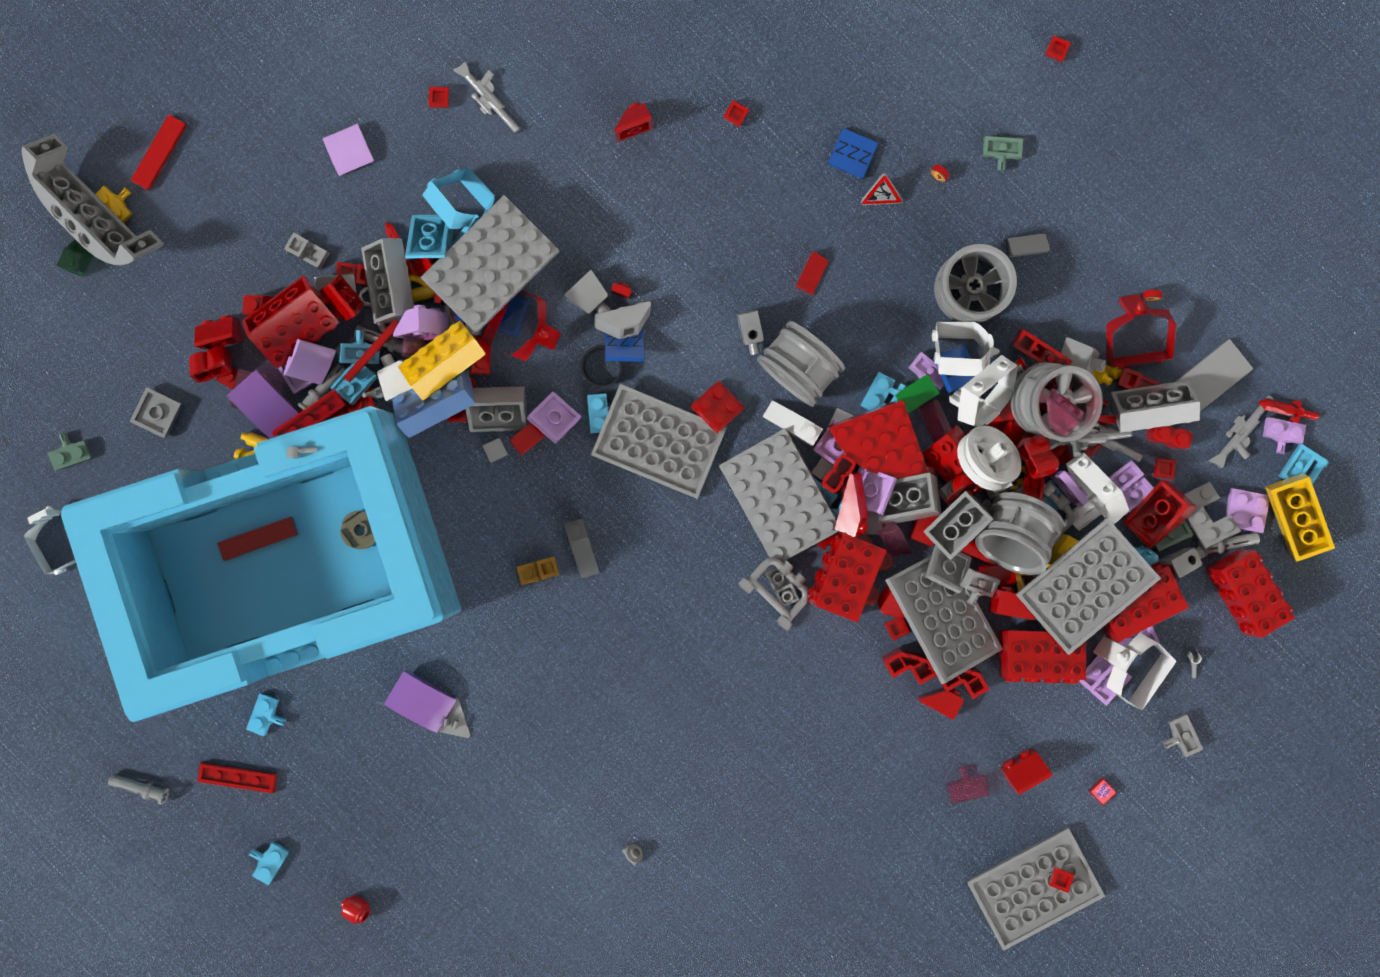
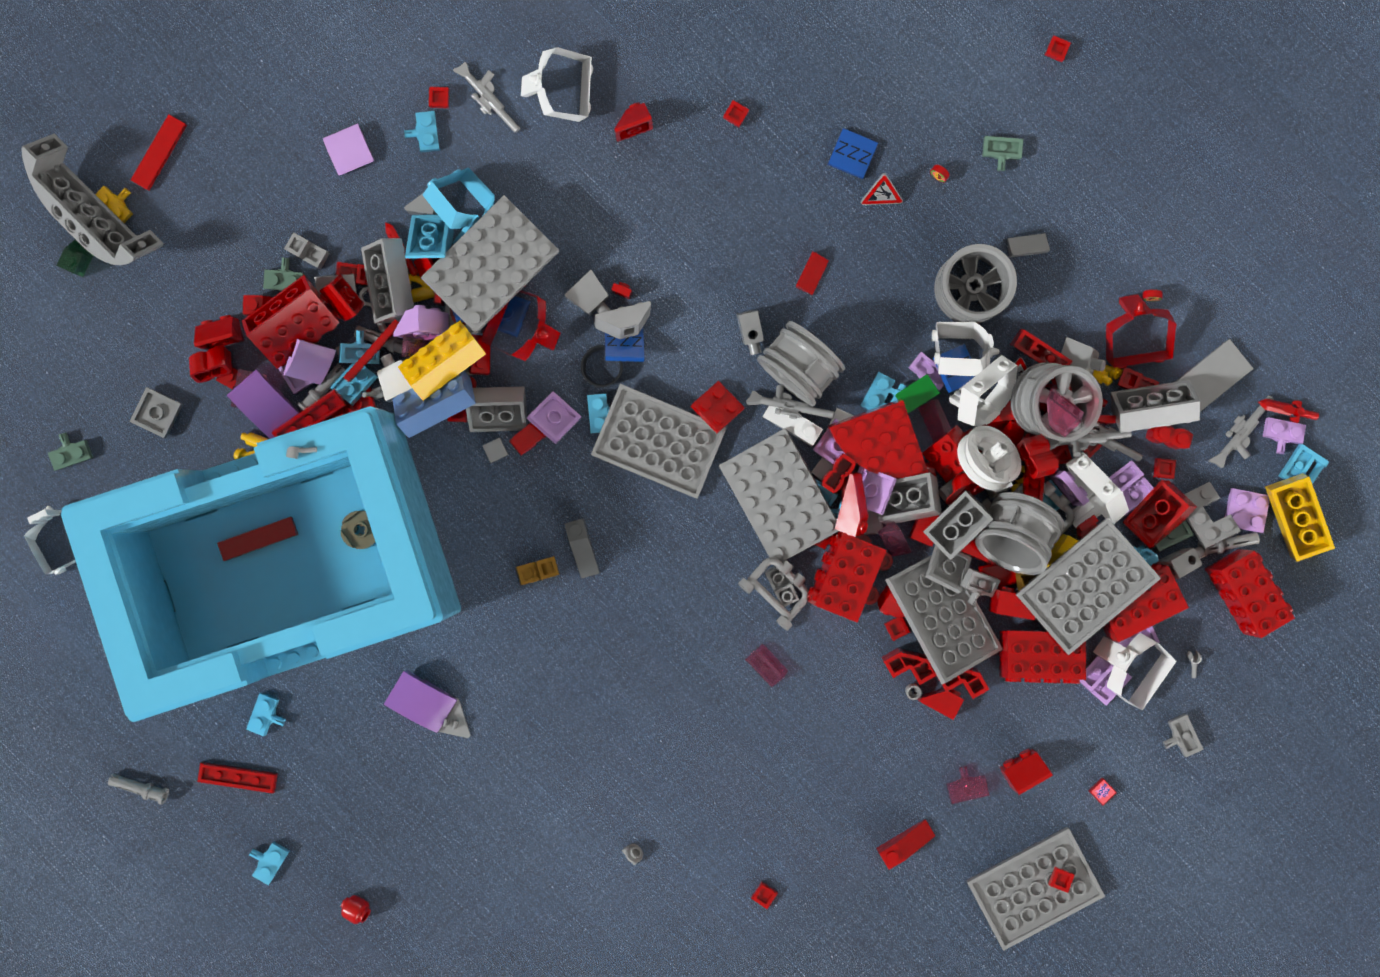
(280, 278): none -> sand green plate
(420, 207): none -> light grey slope
(425, 131): none -> medium azure plate
(533, 84): none -> white piece
(764, 895): none -> red tile
(767, 665): none -> clear pink slope
(789, 406): none -> light grey piece
(905, 844): none -> red slope
(918, 692): none -> light grey hinge
(1086, 526): none -> red slope

